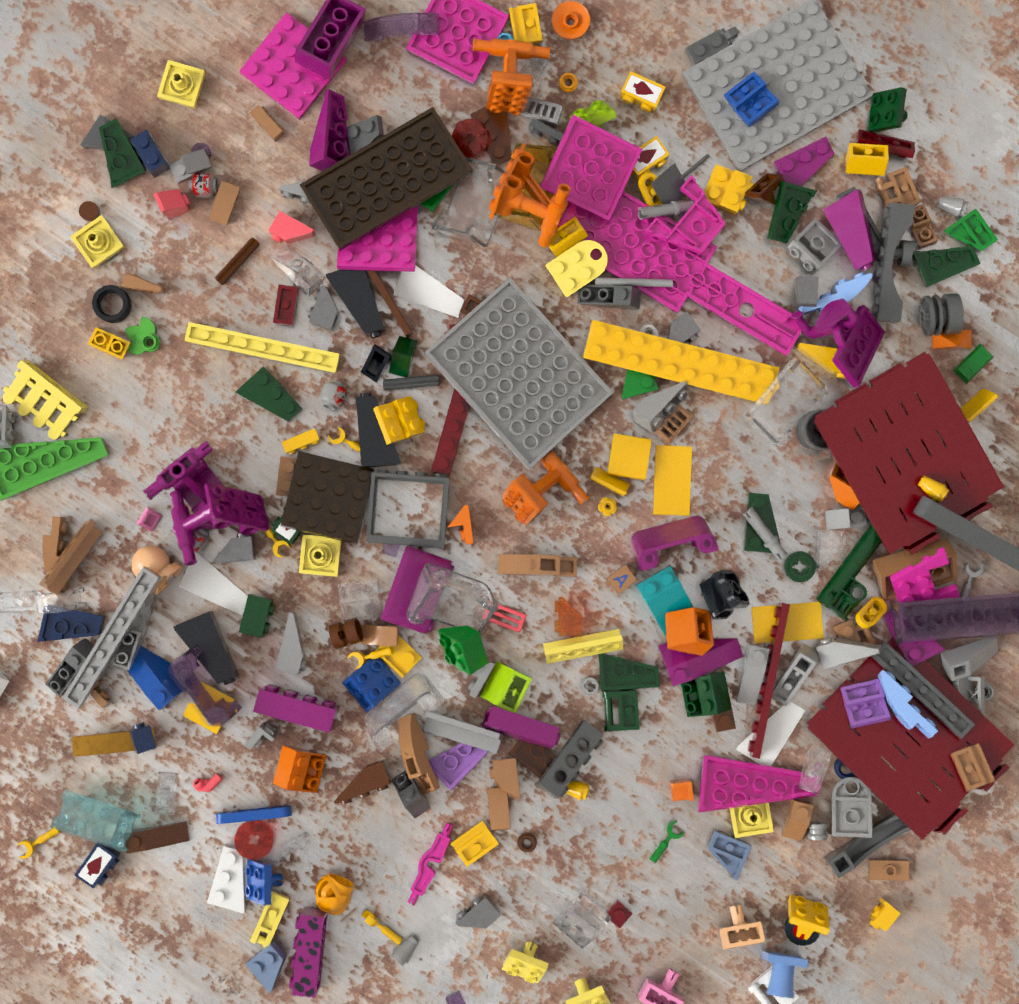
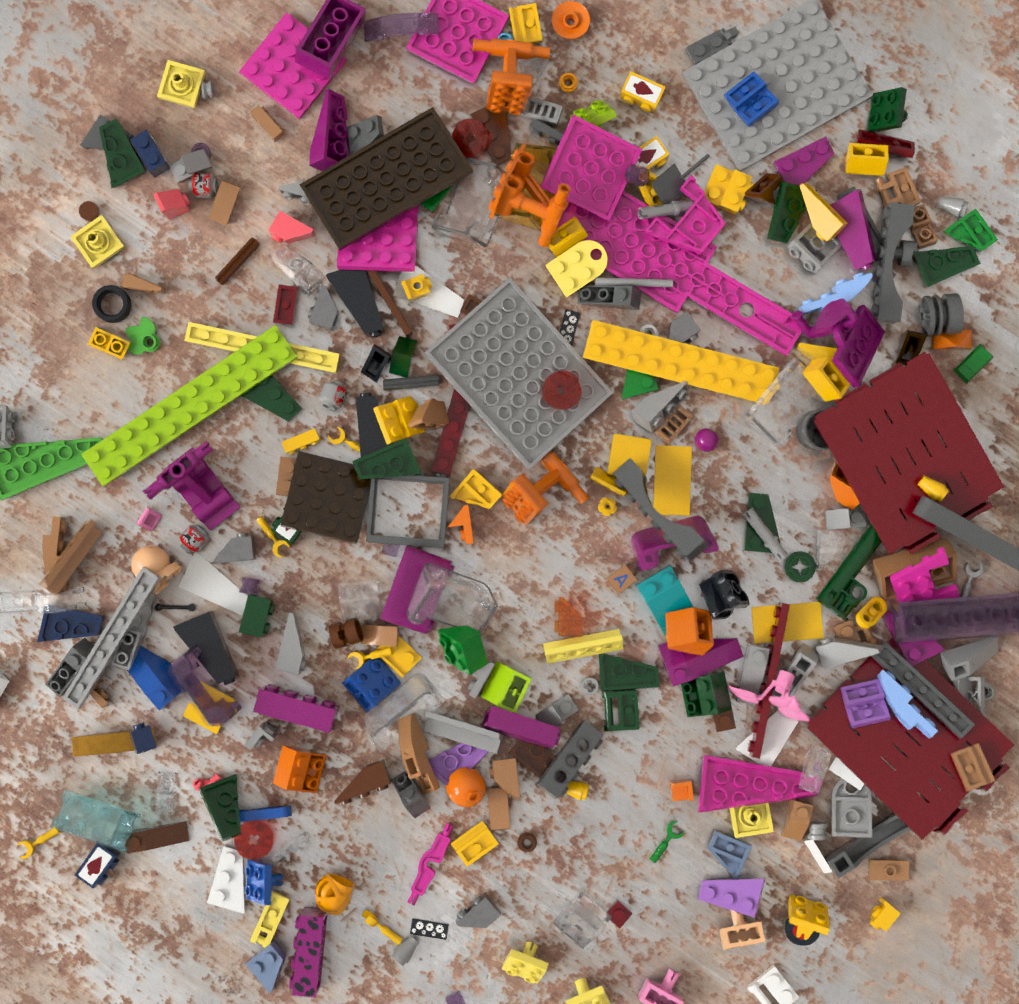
(43, 384): light yellow fence -> none
(189, 405): none -> lime plate
(191, 607): none -> black hinge
(207, 89): none -> light grey bush
(223, 508): magenta plate -> none
(223, 807): none -> dark green wing
(249, 586): none -> clear purple wheel
(320, 555): light yellow plate -> none
(388, 462): none -> dark green wing
(414, 294): none -> yellow brick
(429, 415): none -> medium nougat slope
(429, 929): none -> black sticker
(466, 787): none -> orange cylinder
(477, 490): none -> yellow wing
(520, 622): coral tile -> none
(537, 565): medium nougat slope -> none
(551, 394): none -> clear red plate
(558, 711): none -> light grey slope
(569, 325): none -> black sticker
(637, 175): none -> clear purple wheel
(685, 538): none -> dark grey arch
(706, 440): none -> magenta piece
(733, 894): none -> medium lavender wing
(782, 972): medium blue plant -> none
(786, 705): none -> bright pink plant
(806, 290): flat silver slope -> none
(818, 856): none -> white sticker
(822, 215): none -> yellow slope
(826, 379): none -> yellow brick
(842, 771): none -> white sticker
(909, 346): none -> dark brown slope
(978, 404): yellow slope -> none

